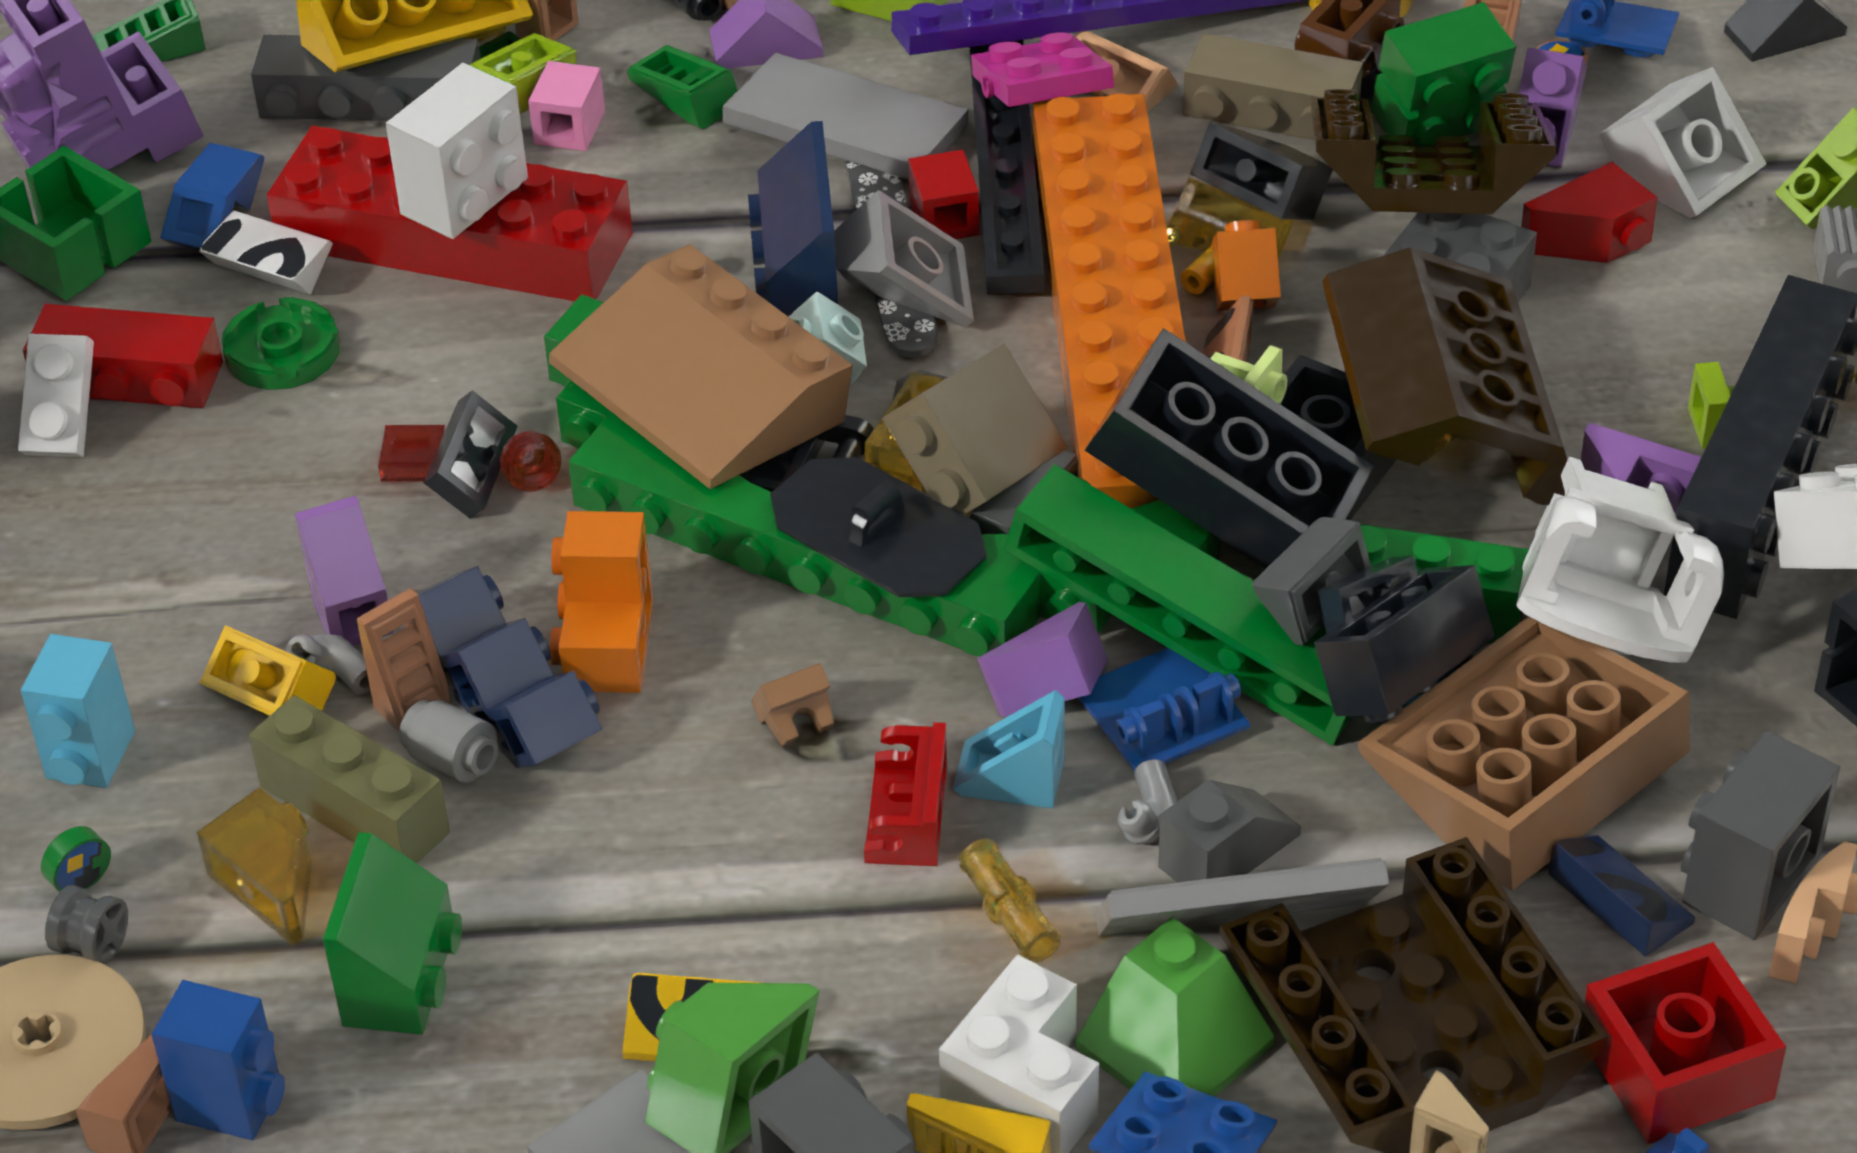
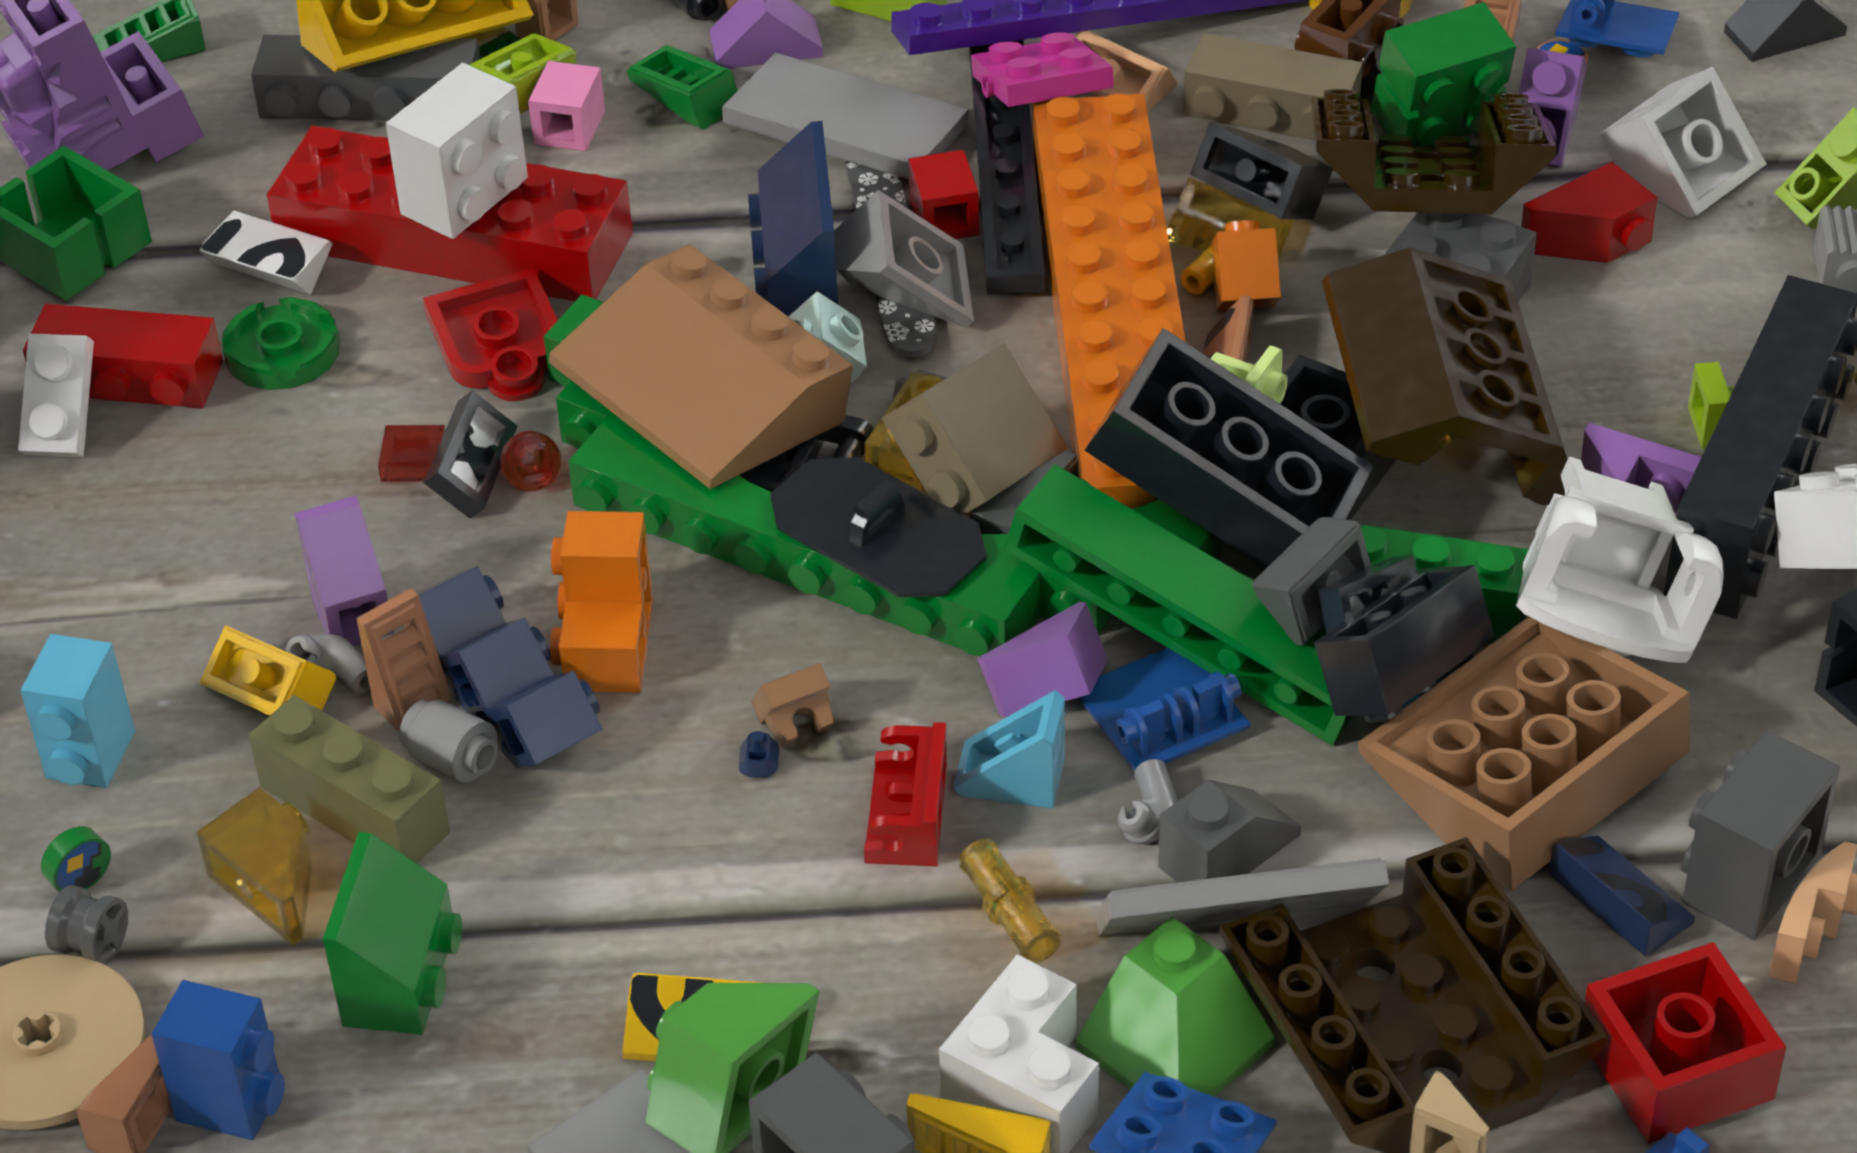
(208, 192): blue slope -> none
(494, 333): none -> red plate
(758, 755): none -> dark blue rock

